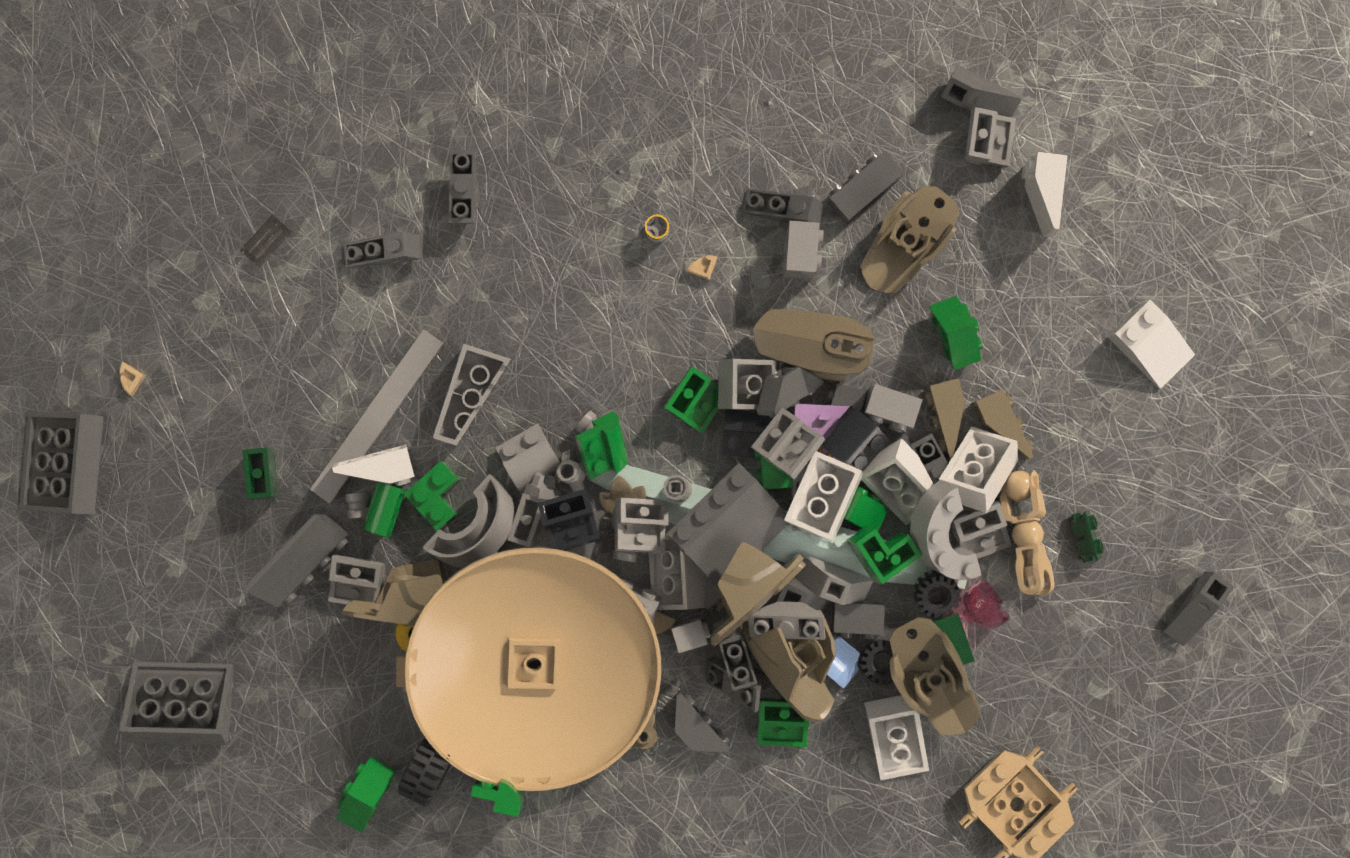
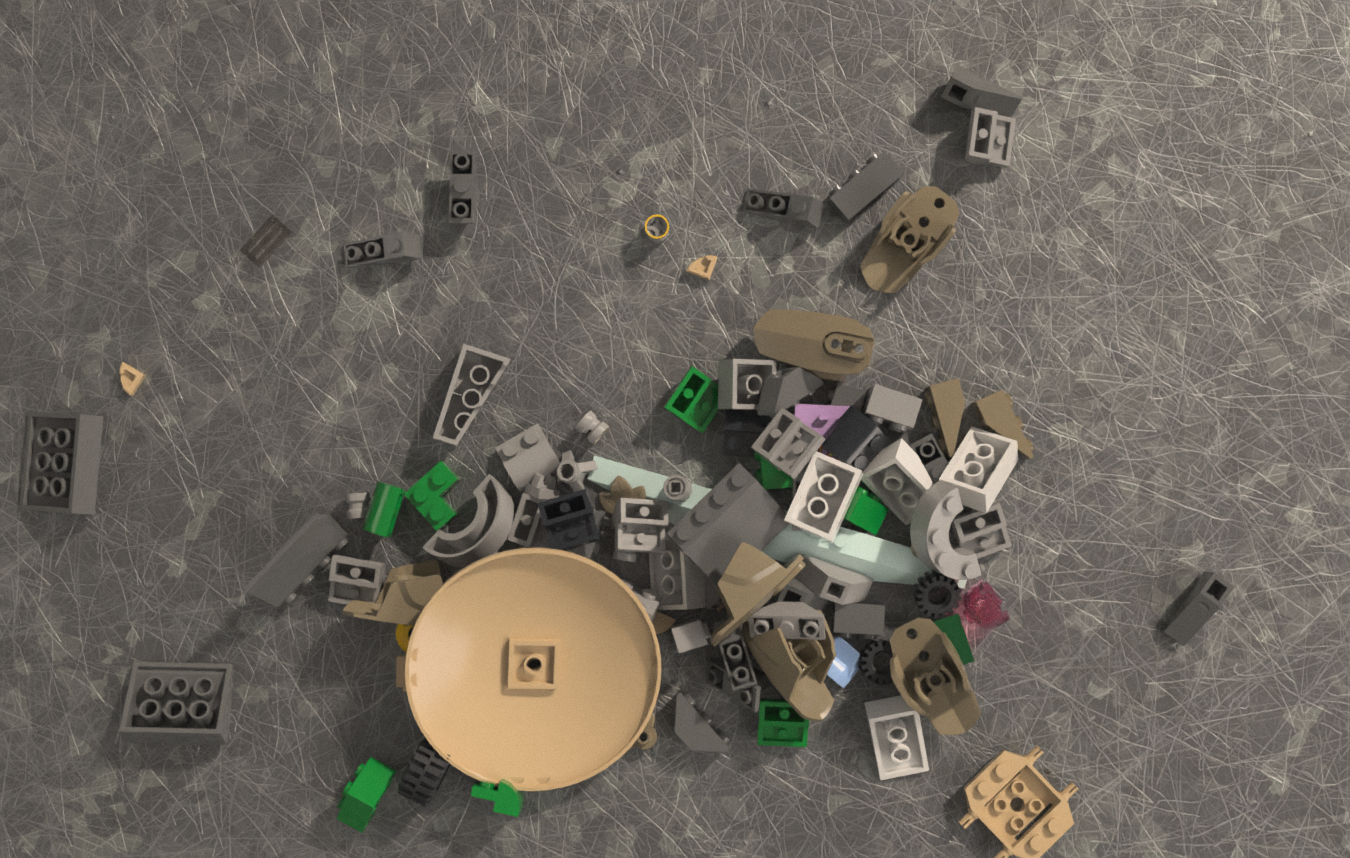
(260, 473): dark green brick -> none
(379, 413): light grey tile -> none
(382, 466): white slope -> none
(603, 446): green brick -> none
(801, 250): light grey brick -> none
(881, 558): green brick -> none
(957, 332): green brick -> none
(1027, 533): tan piece -> none
(1045, 185): white slope -> none
(1090, 545): dark green hinge -> none
(1152, 343): white slope -> none

